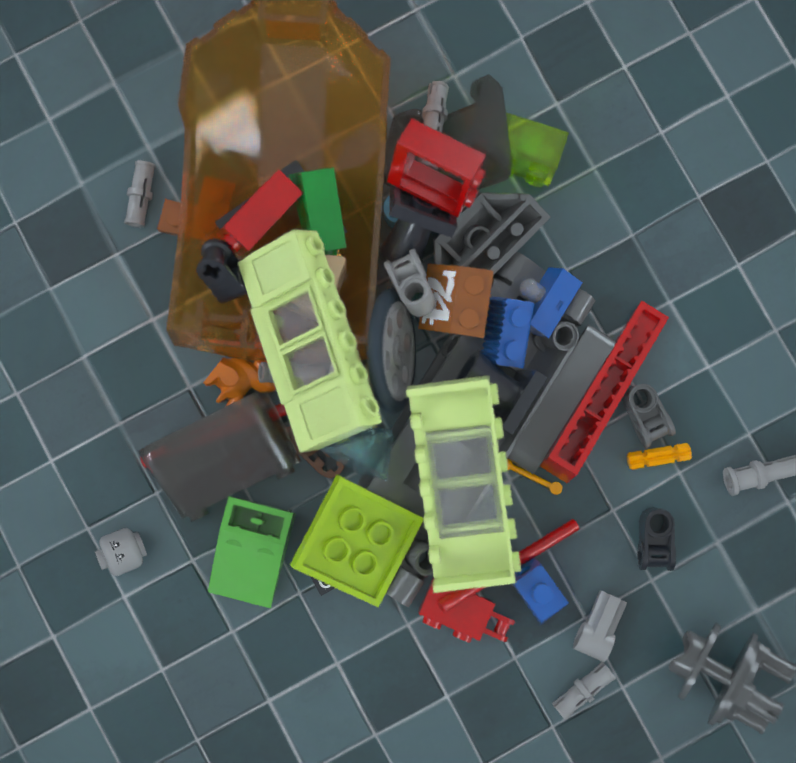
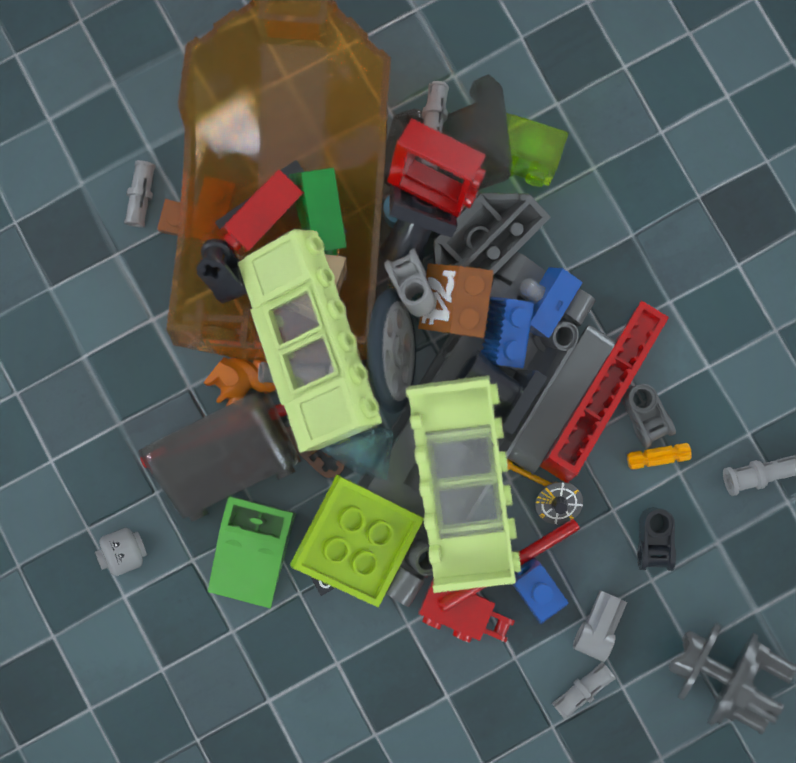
(559, 503): none -> dark grey piece

